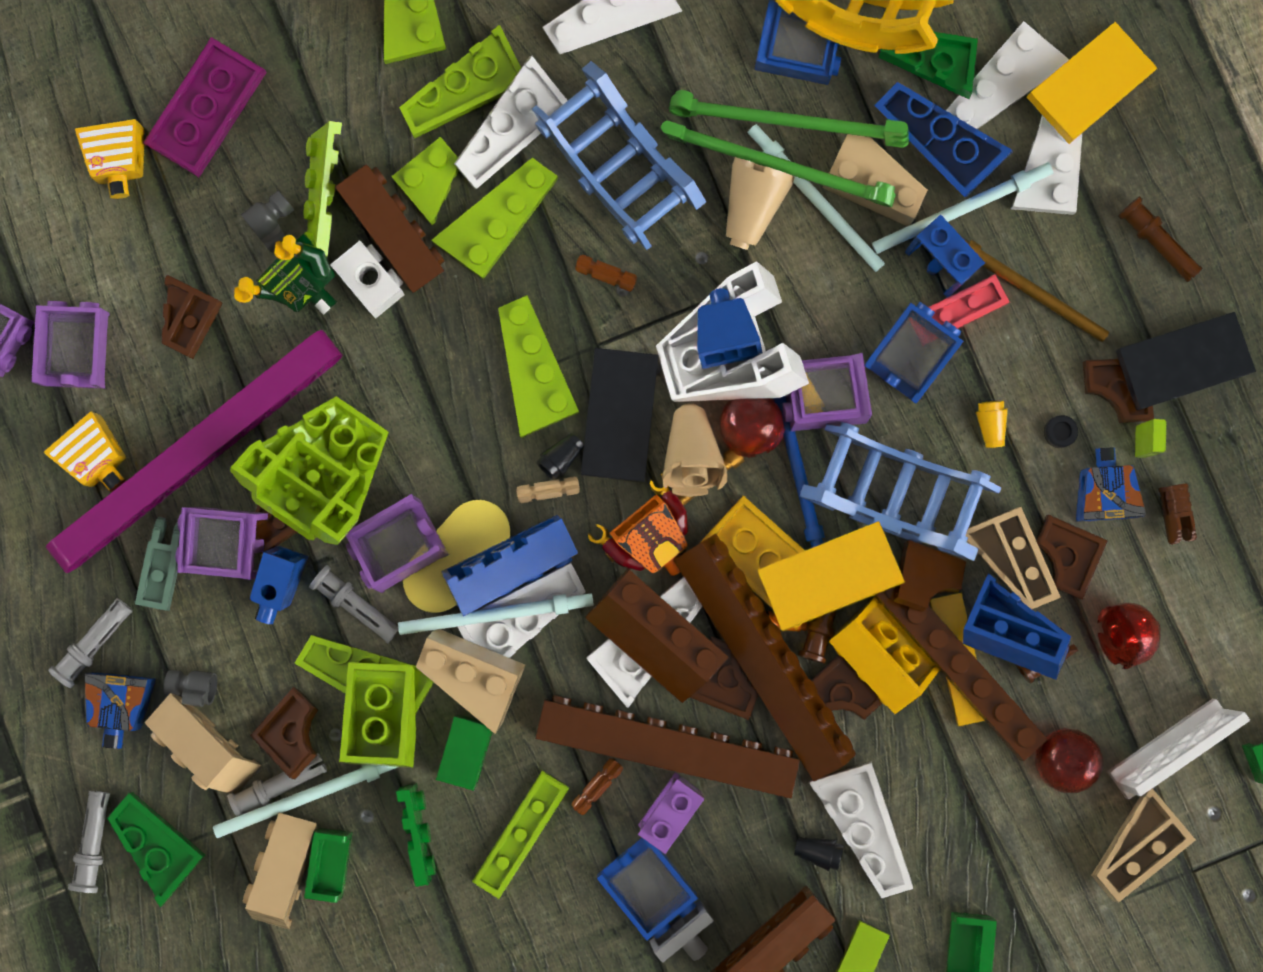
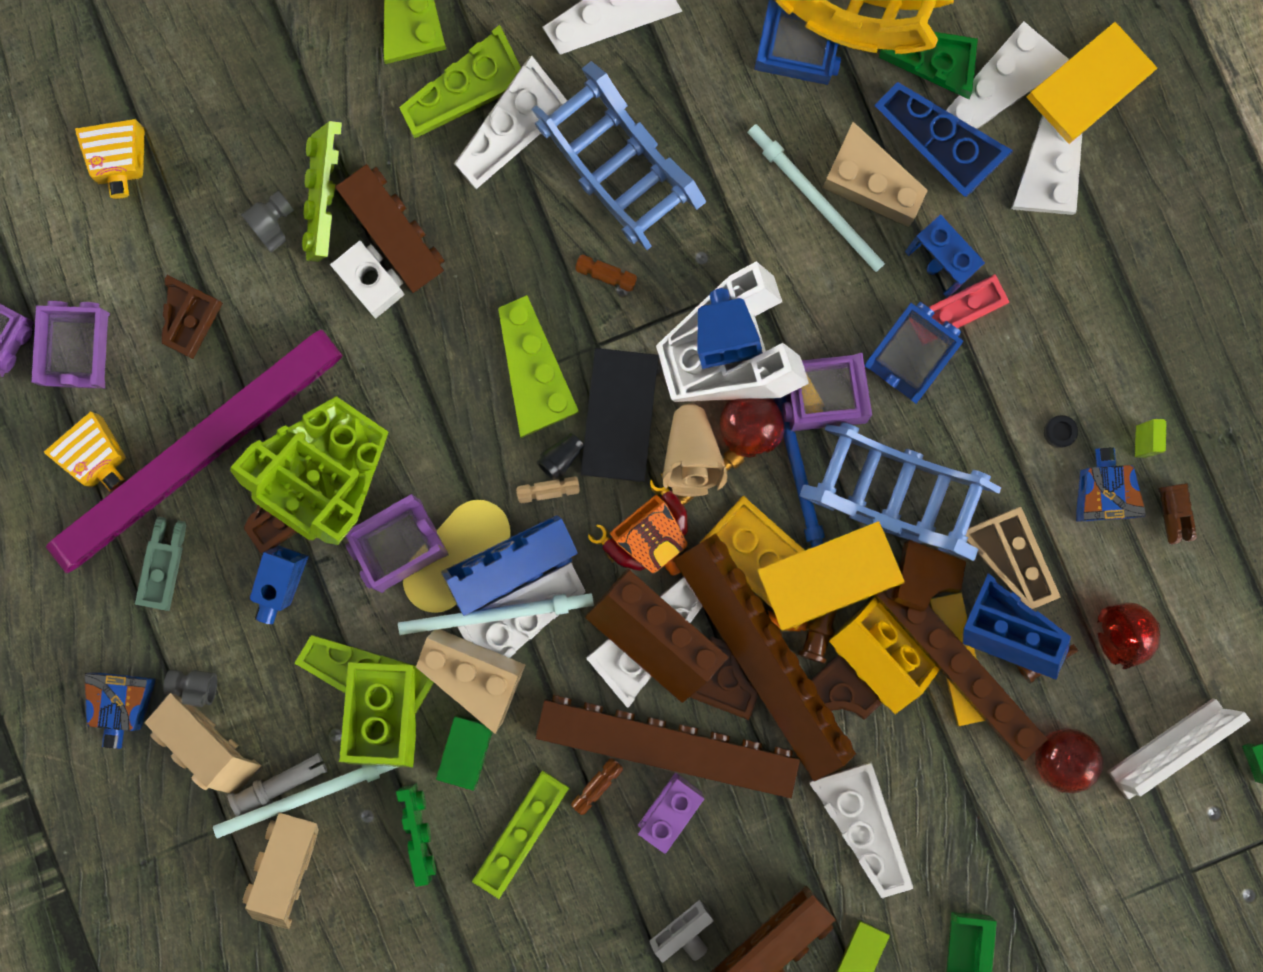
(82, 653): light grey pin -> none
(88, 857): light grey pin -> none
(155, 845): green wing -> none
(205, 107): magenta tile -> none
(218, 542): window -> none
(286, 733): reddish brown tile -> none
(293, 278): dark green torso -> none
(328, 865): green panel -> none
(343, 595): light grey pin -> none
(428, 178): lime wing -> none
(493, 222): lime wing -> none
(648, 888): window -> none
(753, 200): tan cone -> none
(820, 852): black cone -> none
(880, 194): bright green hinge -> none
(893, 132): bright green hinge -> none
(992, 422): yellow cone -> none
(1019, 182): light aqua bar -> none
(1039, 294): pearl gold bar -> none
(1071, 553): reddish brown tile -> none
(1108, 381): reddish brown tile -> none
(1141, 847): tan wedge -> none
(1150, 228): reddish brown pin -> none
(1185, 361): black tile -> none

